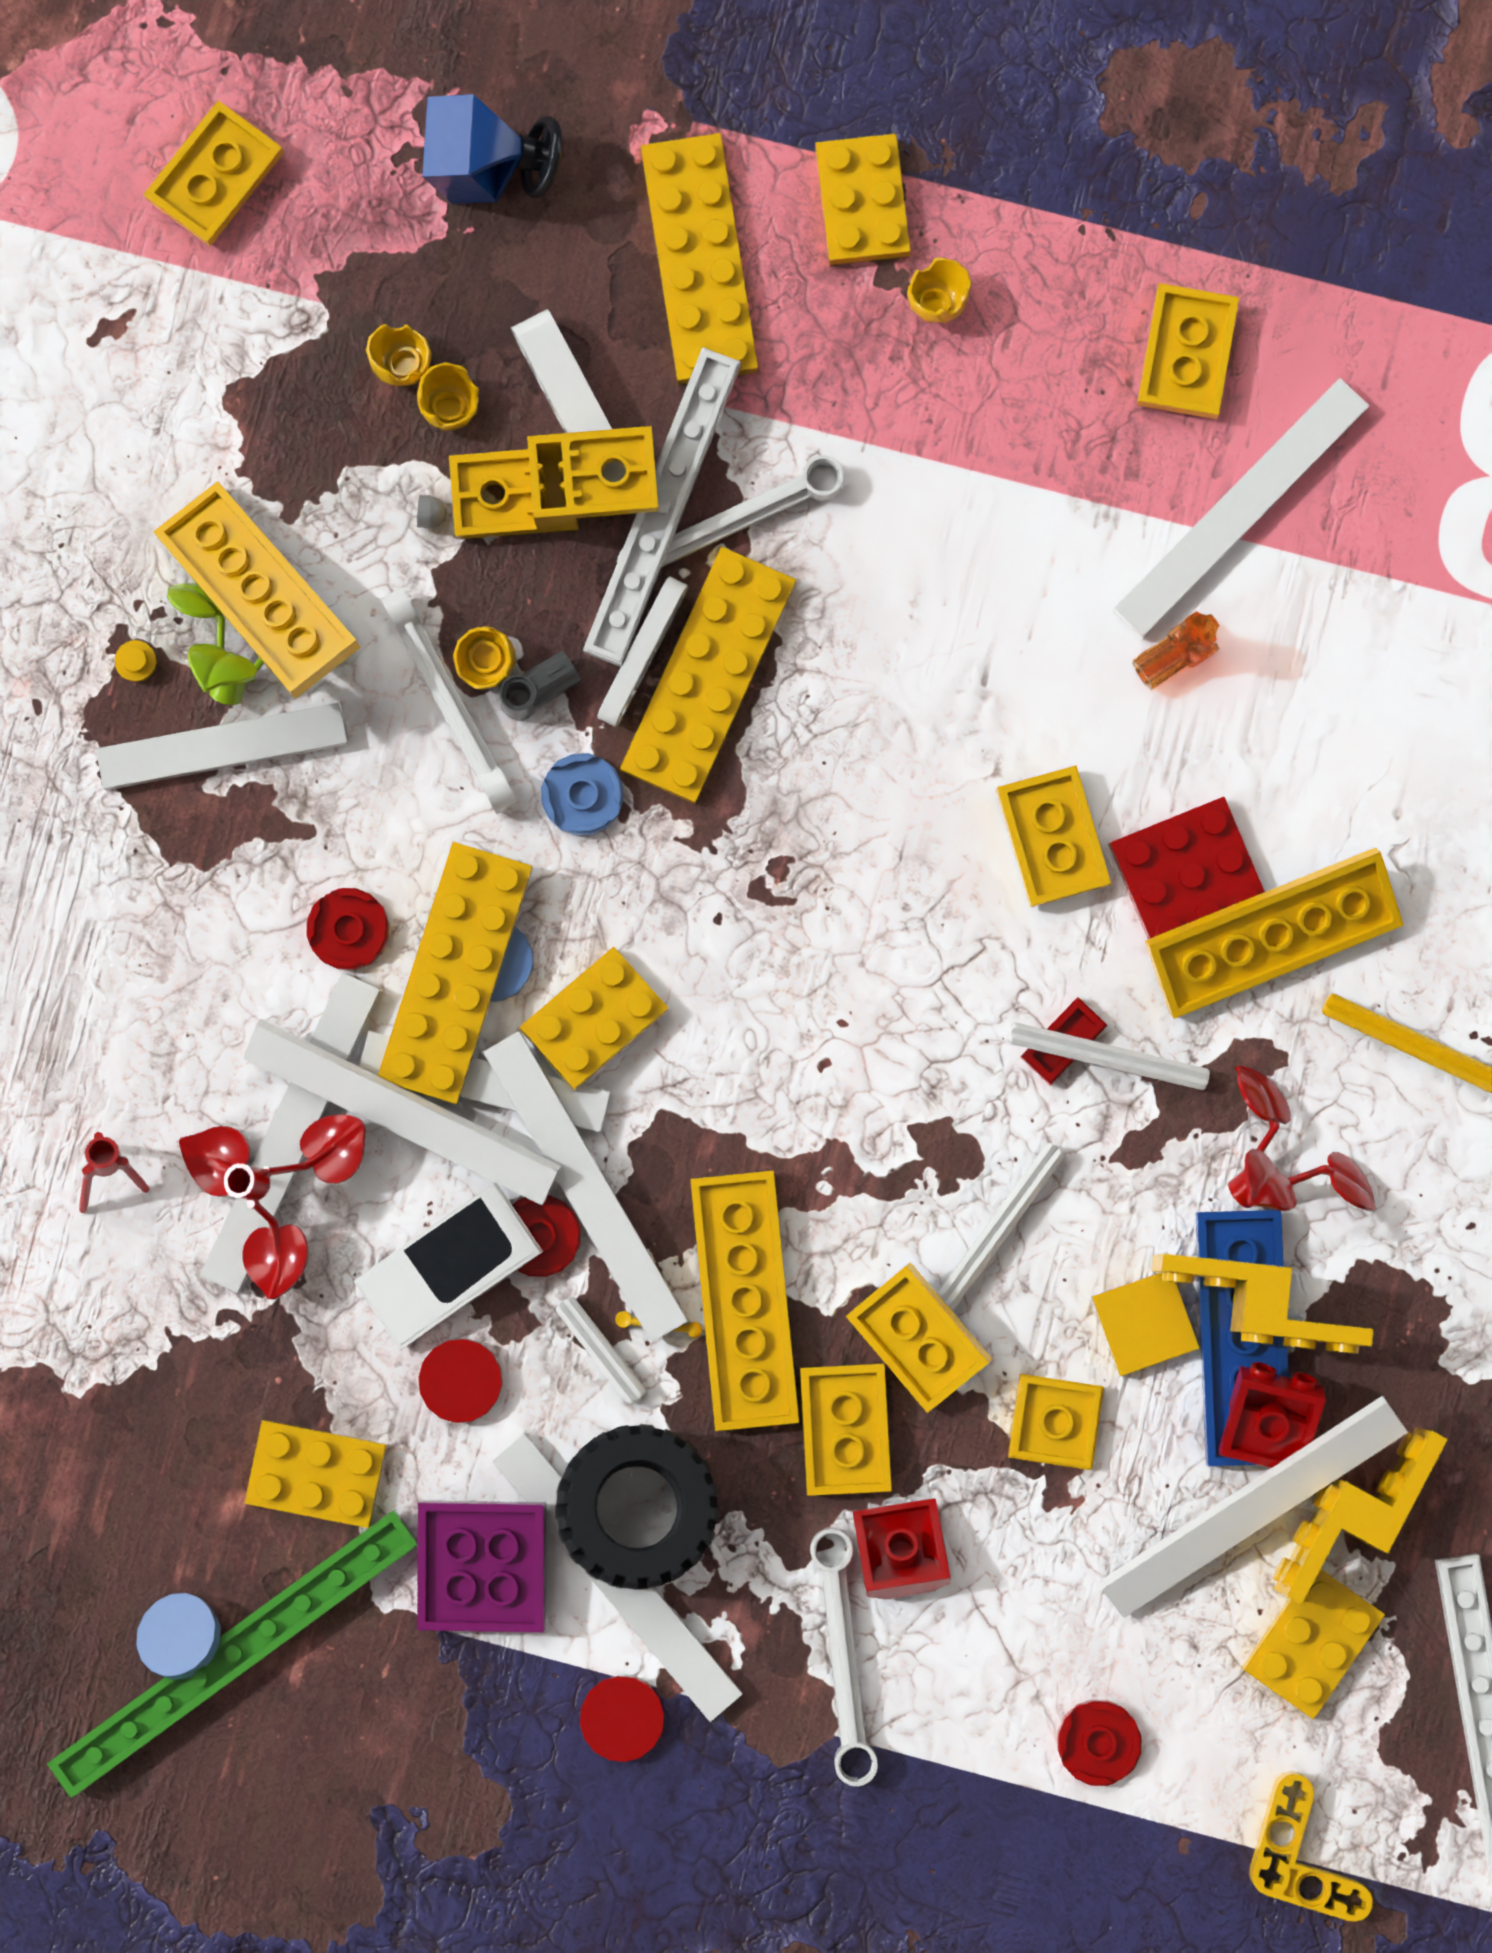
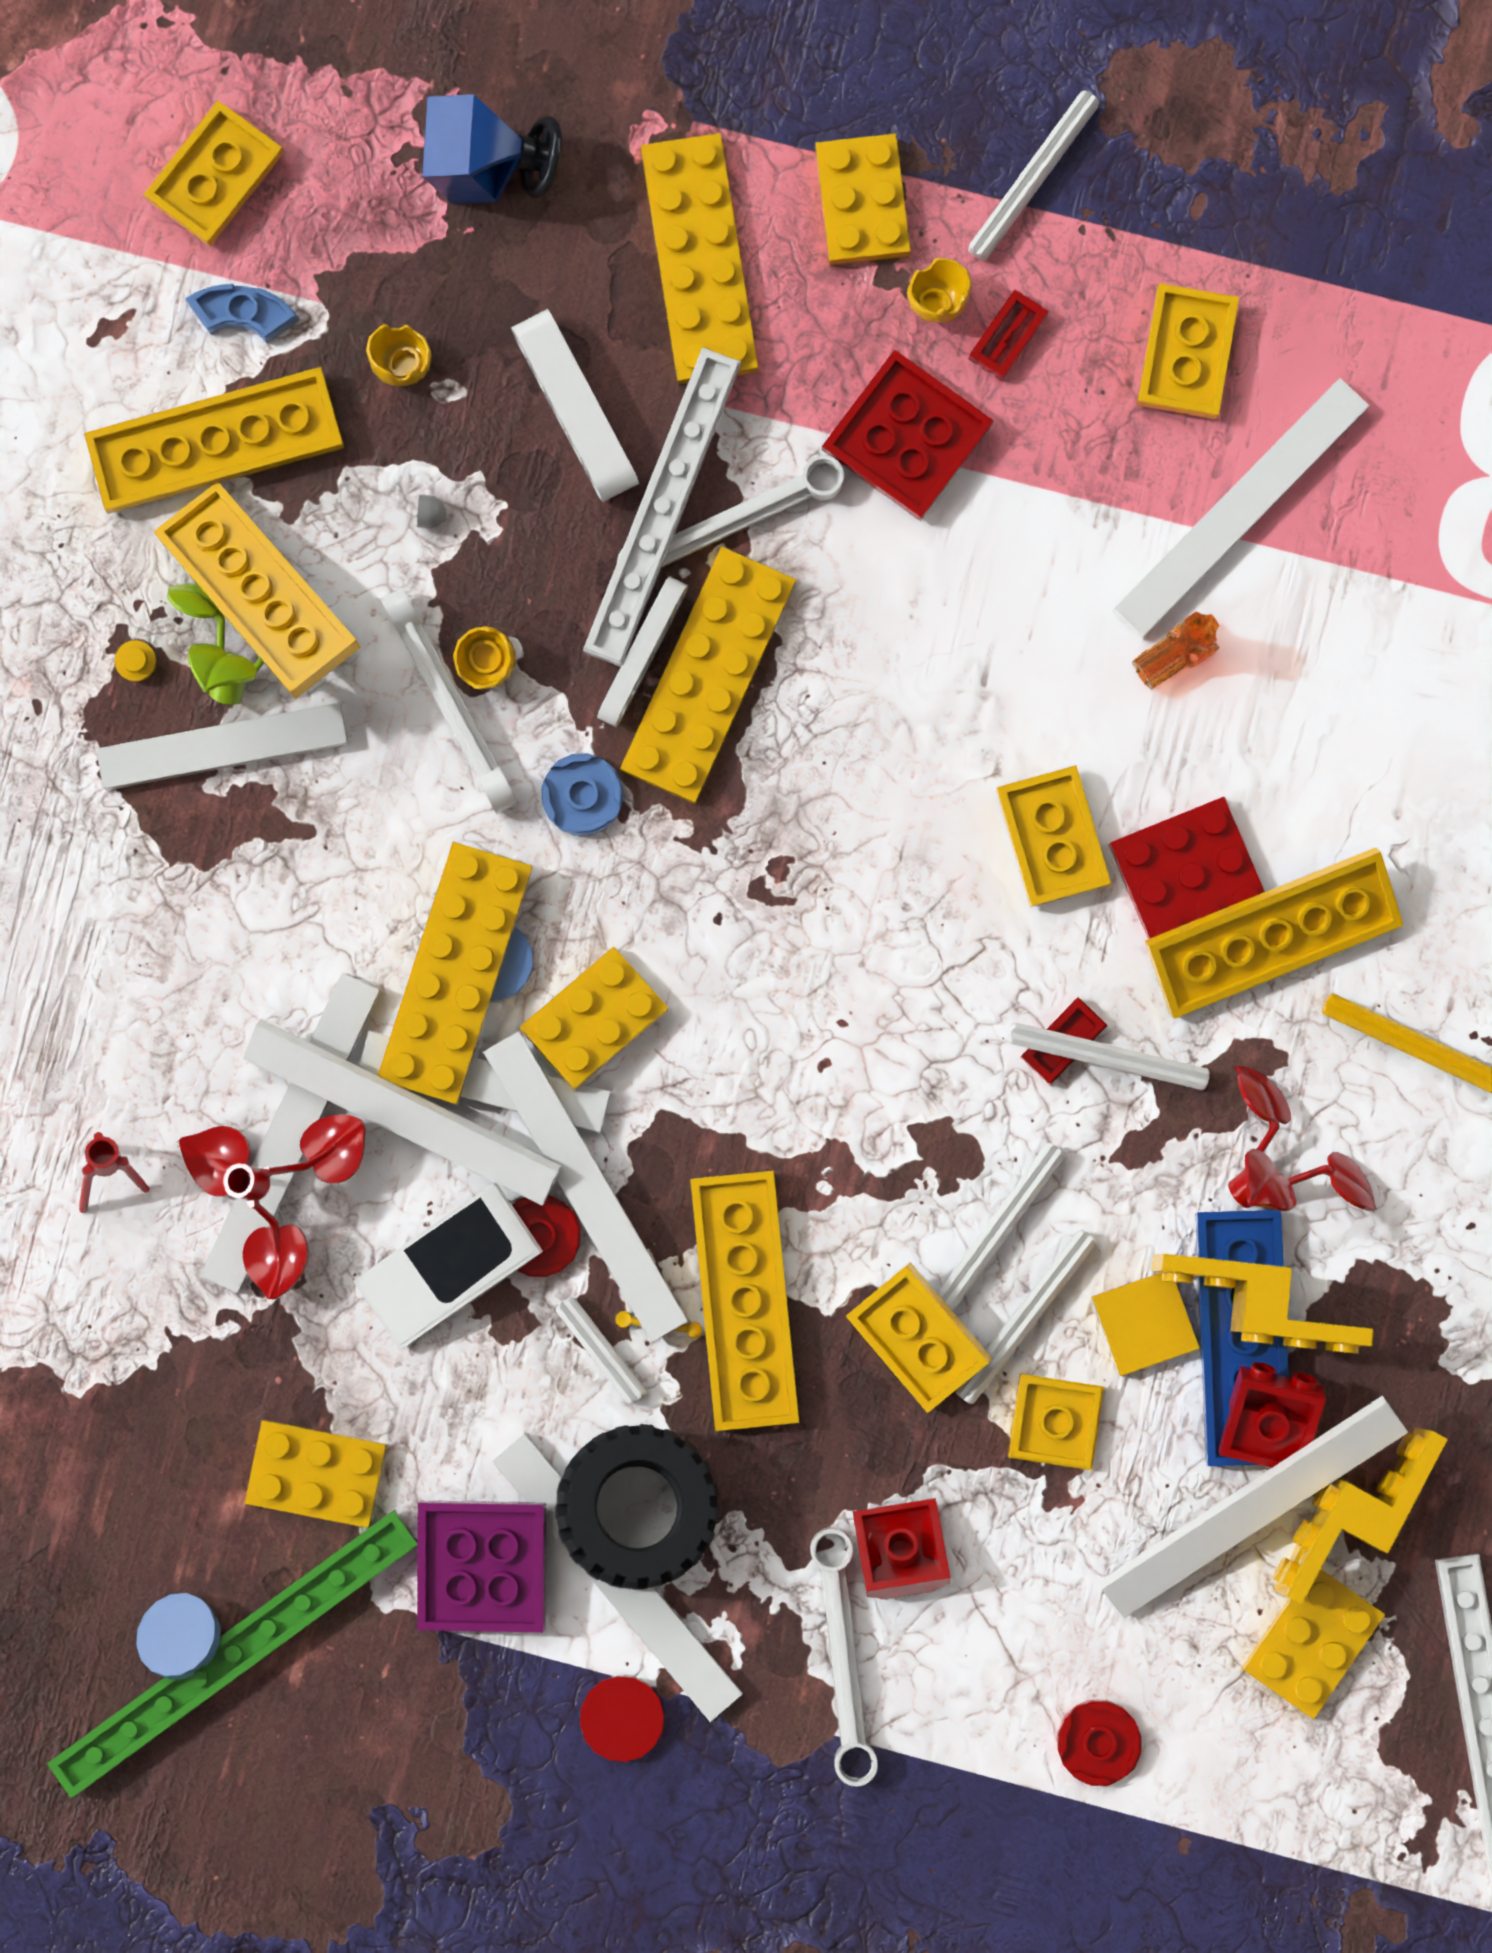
(213, 440): none -> yellow plate
(243, 308): none -> medium blue tile
(347, 929): red tile -> none
(447, 396): yellow hair -> none
(460, 1380): red tile -> none
(542, 684): dark grey piece -> none
(553, 483): yellow bracket -> none
(845, 1429): yellow plate -> none
(907, 435): none -> red plate
(988, 363): none -> red tile
(1029, 1313): none -> white axle
(1033, 175): none -> white axle
(1294, 1872): yellow beam -> none

